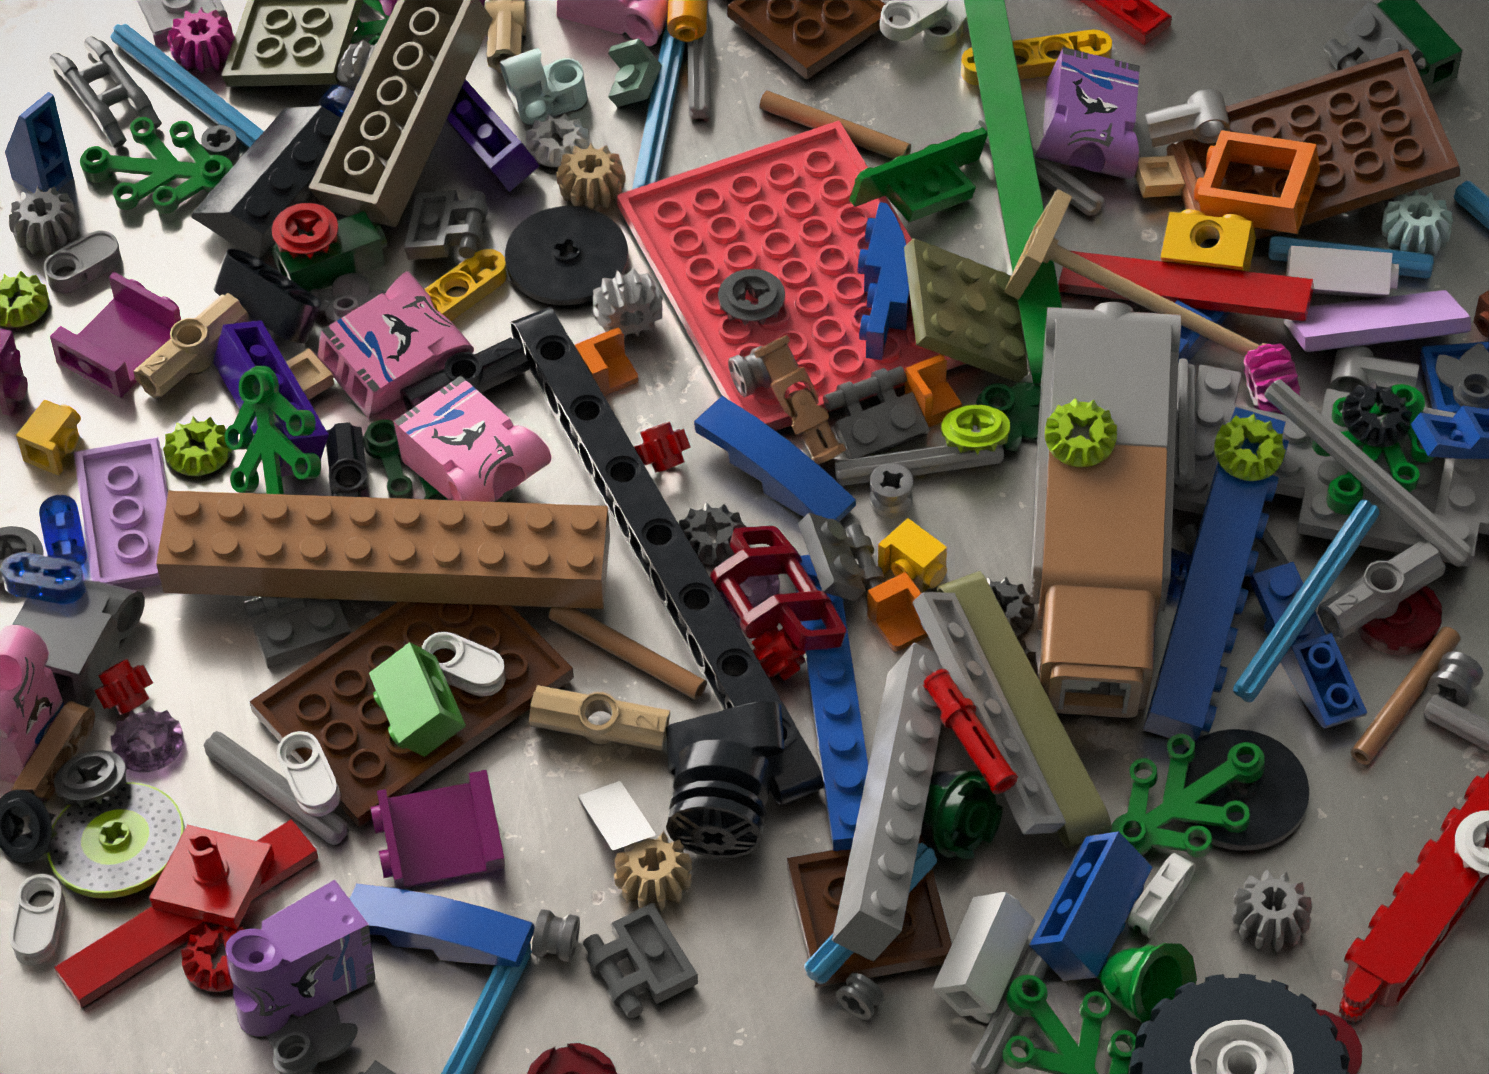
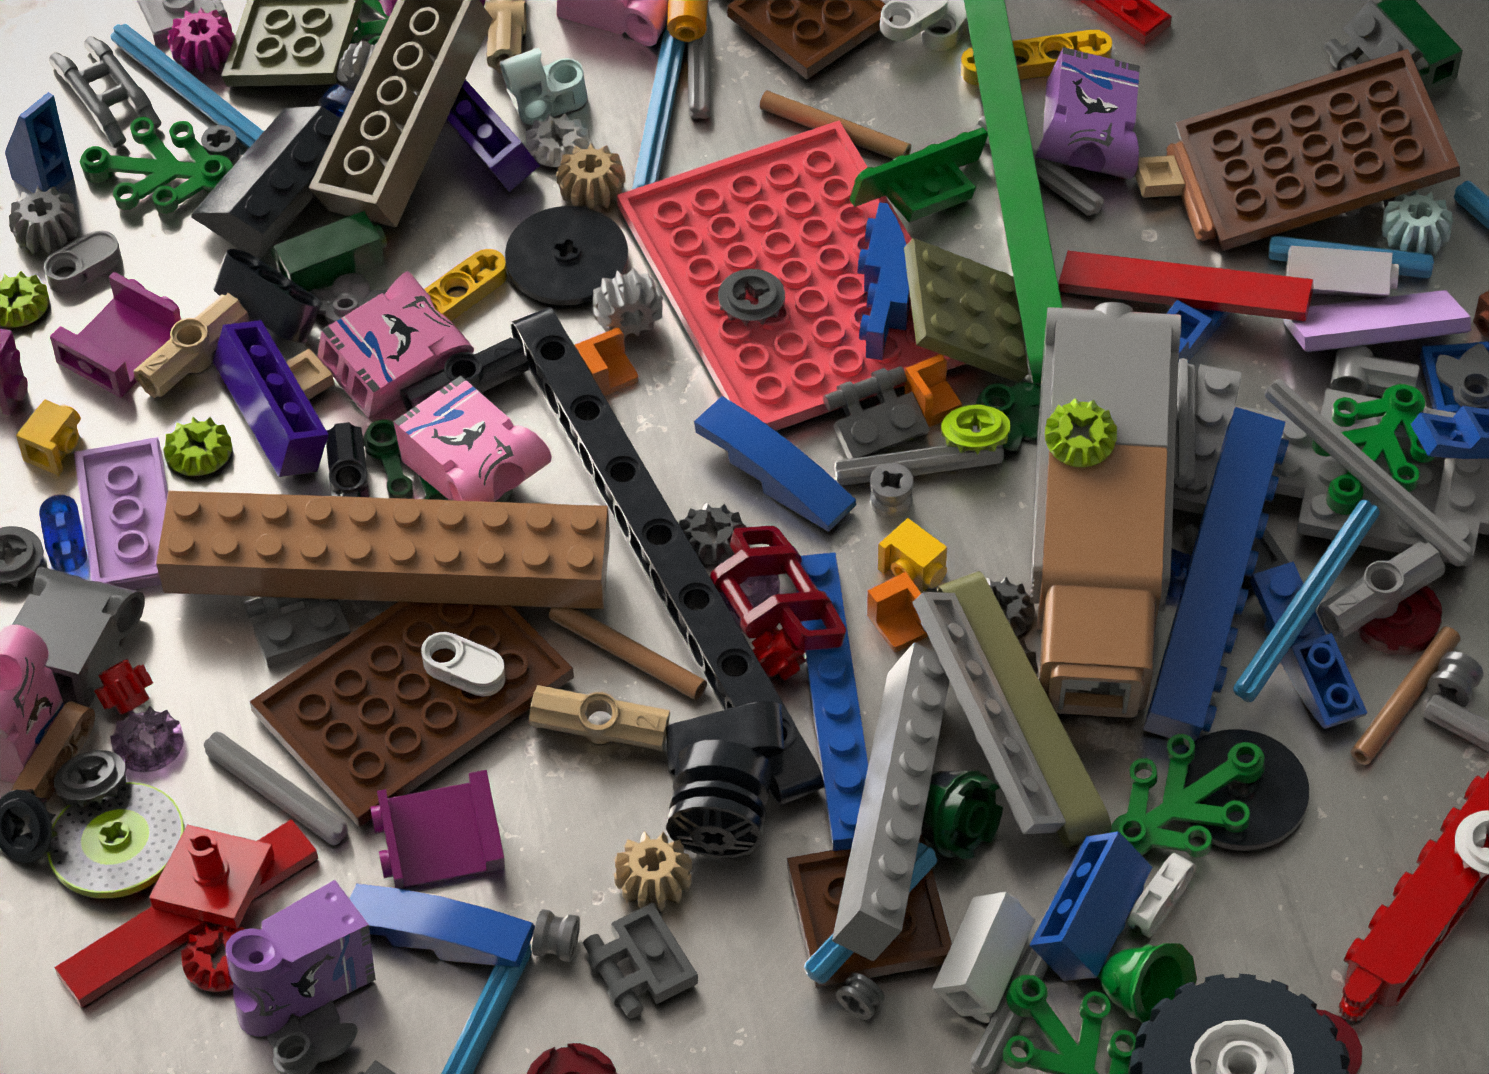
(36, 929): white piece -> none
(39, 575): clear blue beam -> none
(261, 398): green plant -> none
(306, 217): red gear -> none
(311, 781): white piece -> none
(416, 700): brick -> none
(434, 228): dark grey plate -> none
(616, 815): white sticker -> none
(636, 72): sand green bracket -> none
(662, 446): red gear -> none
(748, 373): flat silver wheel -> none
(801, 405): medium nougat piece -> none
(840, 557): dark grey plate -> none
(961, 717): red pin -> none
(1043, 247): tan tile -> none
(1191, 227): yellow brick -> none
(1199, 118): light grey piece -> none
(1244, 463): lime gear -> none
(1265, 212): orange window -> none
(1266, 366): dark pink gear -> none
(1272, 910): light grey gear -> none
(1366, 426): black gear -> none

